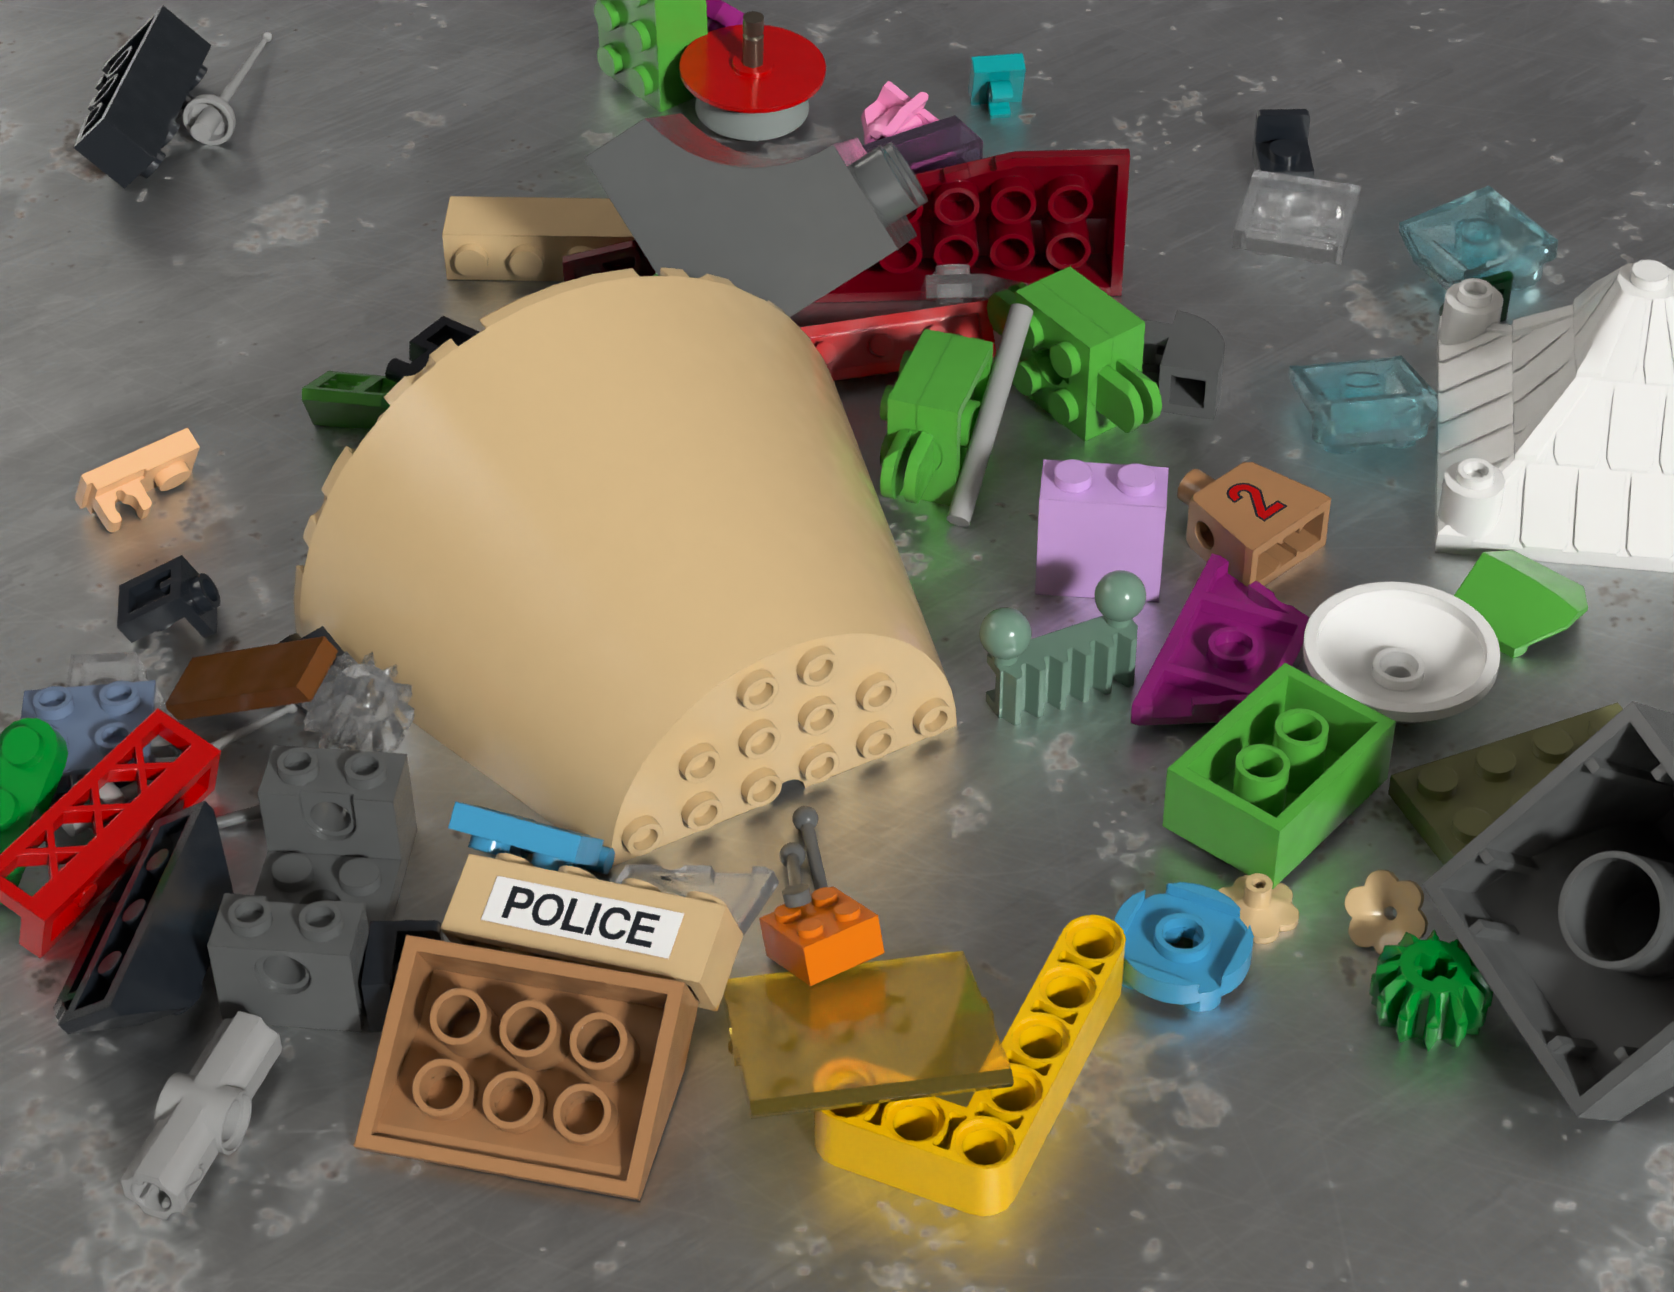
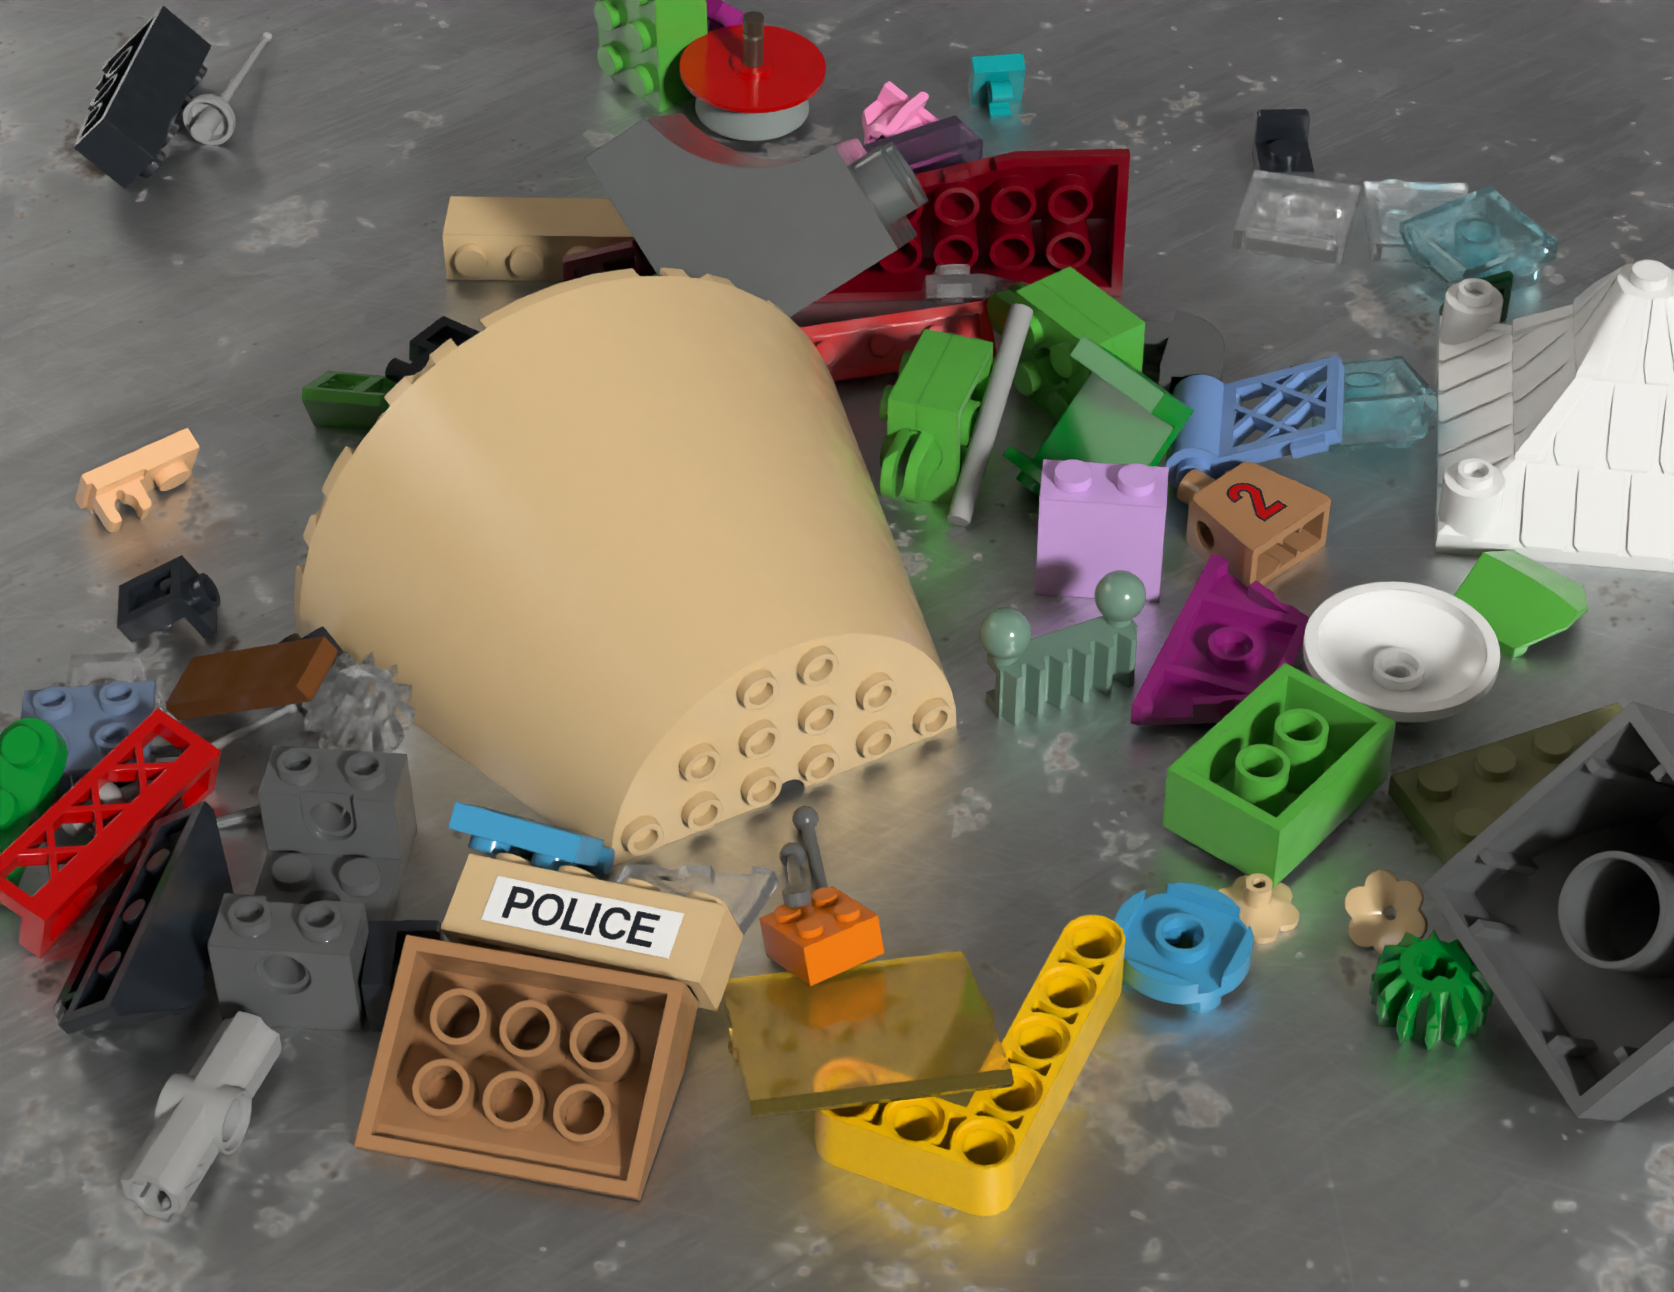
(1111, 420): none -> green panel
(1221, 422): none -> medium blue piece
(1395, 201): none -> clear wing

